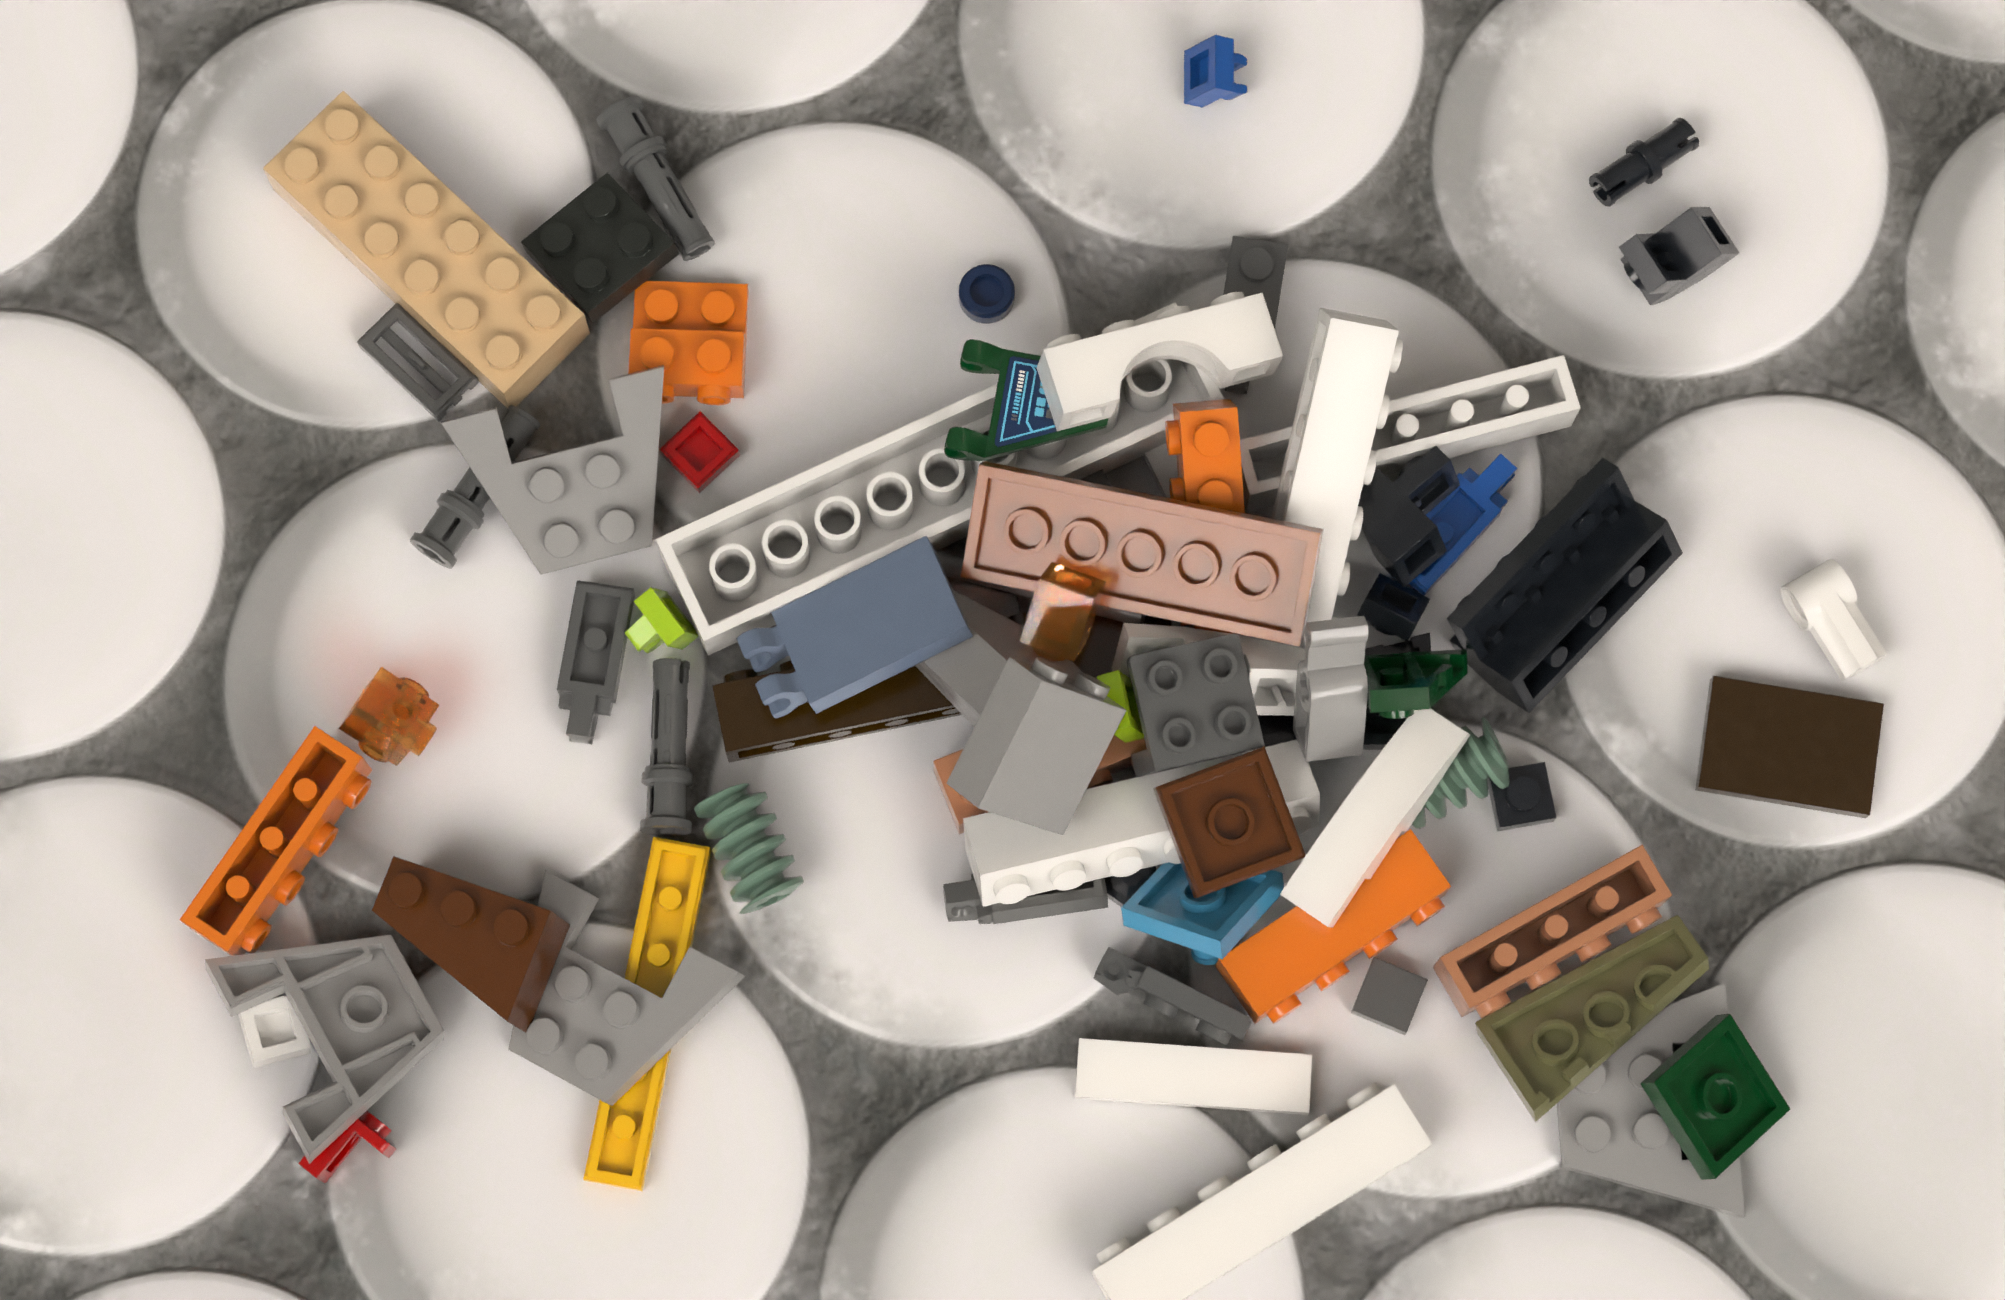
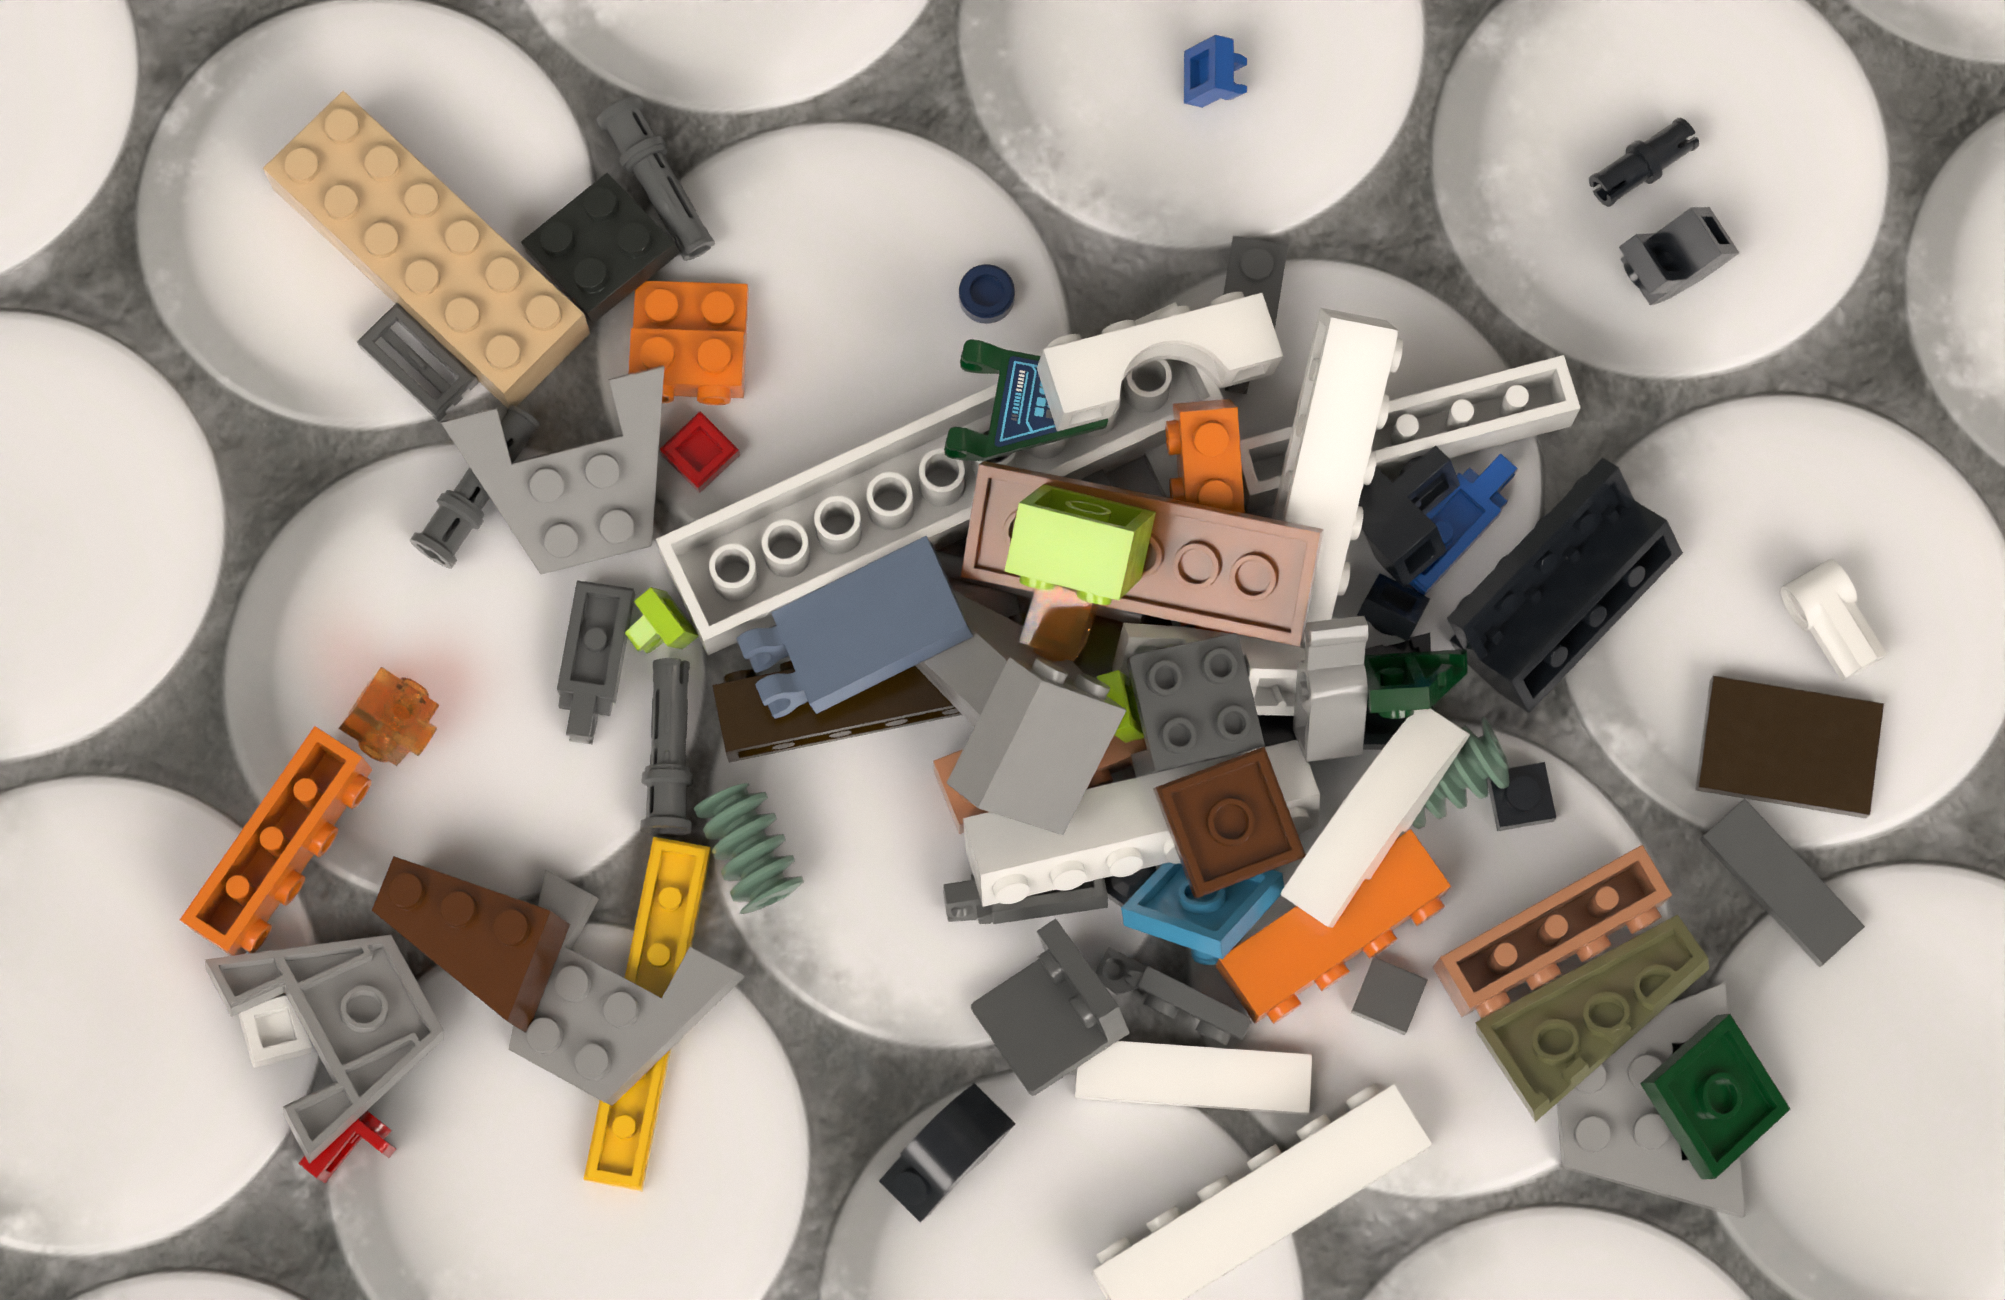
(946, 1151): none -> black brick
(1050, 1014): none -> dark grey bracket
(1079, 544): none -> brick
(1782, 882): none -> dark grey tile

